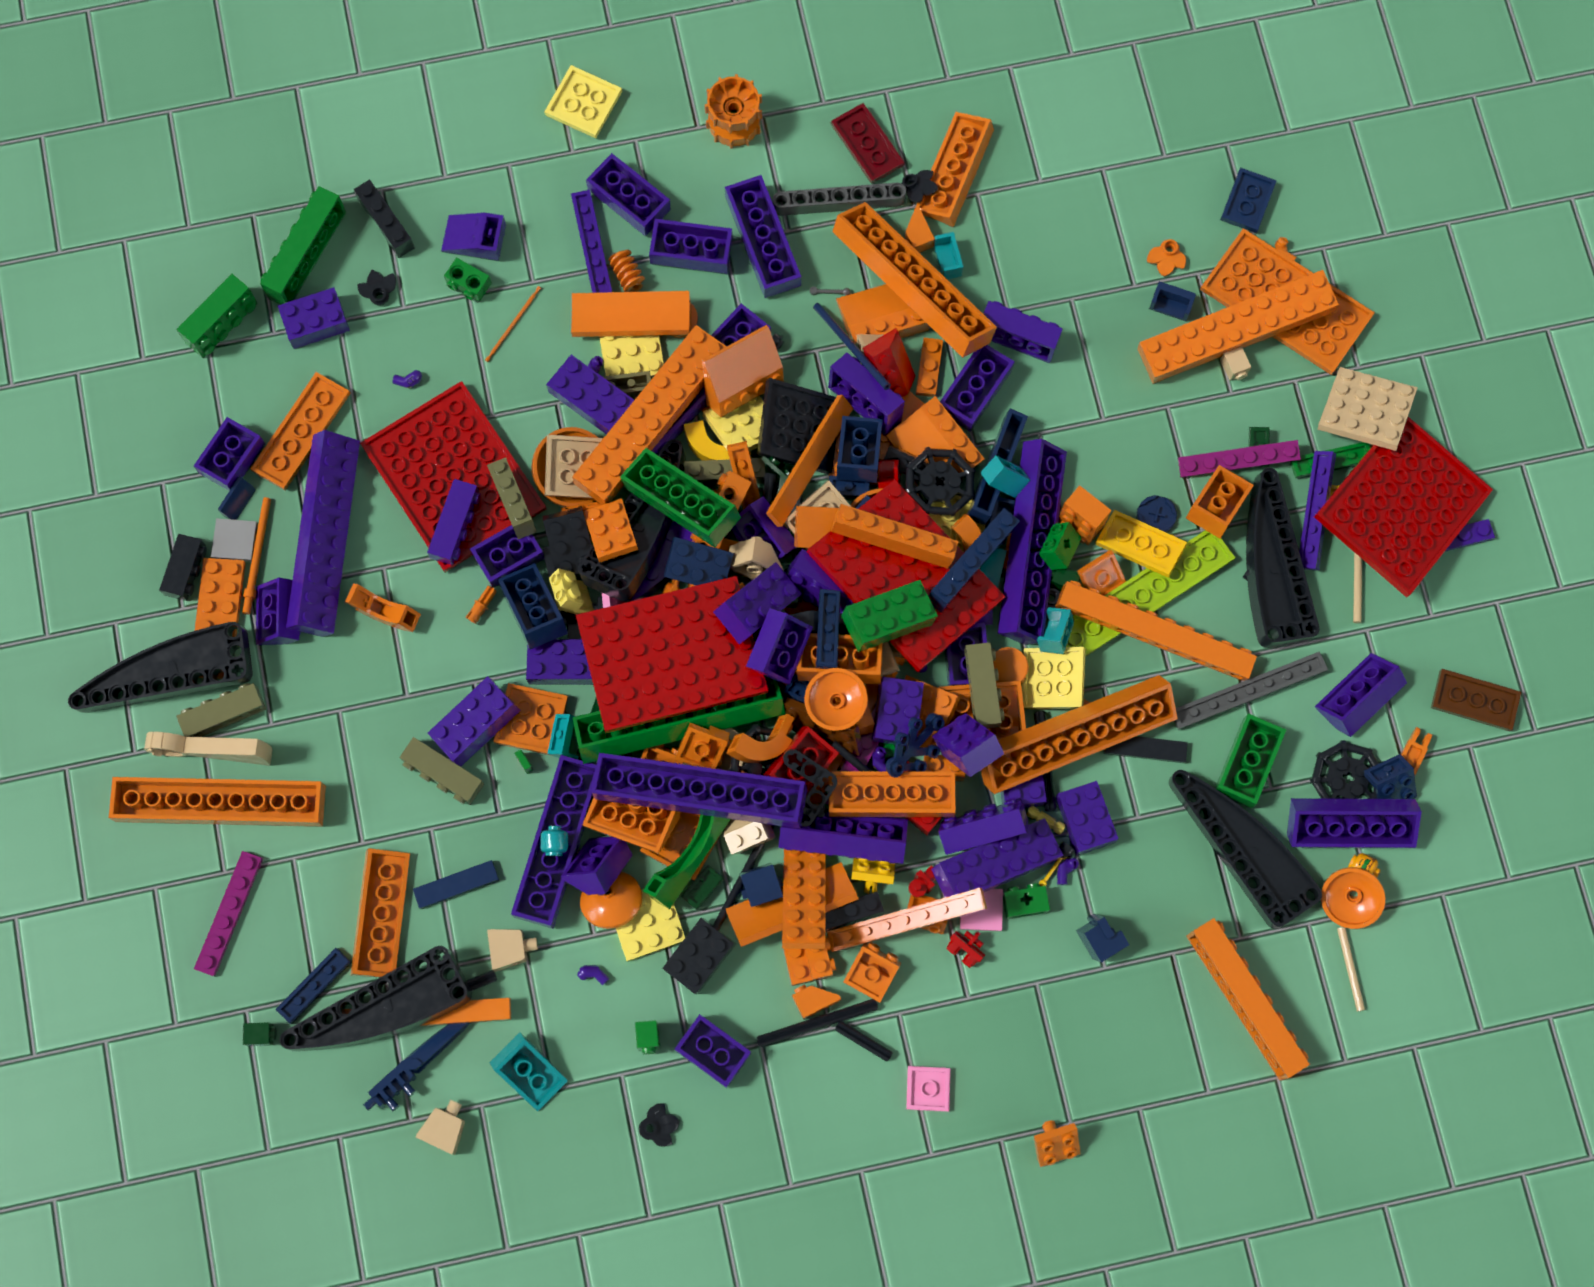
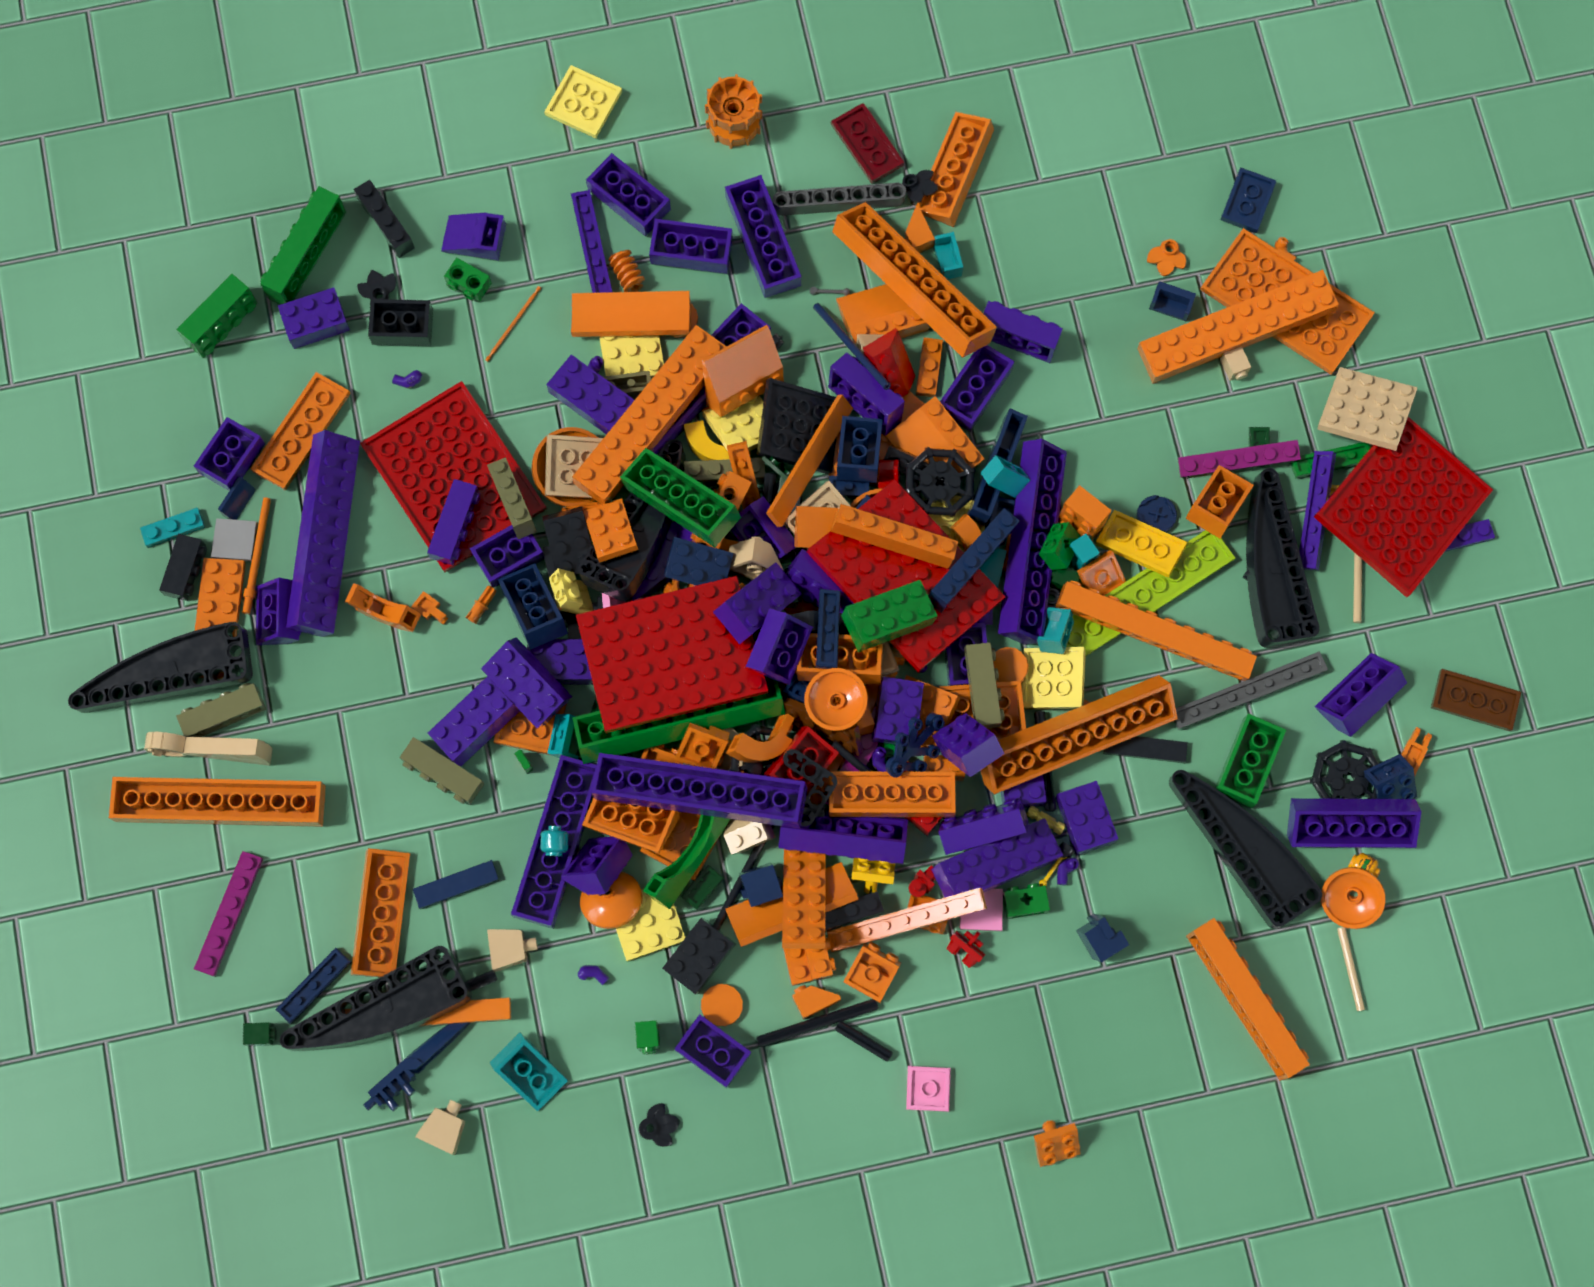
(170, 527): none -> teal plate
(400, 322): none -> black brick
(429, 607): none -> orange plate
(526, 682): none -> dark purple brick
(721, 1005): none -> orange tile
(1084, 552): none -> teal panel

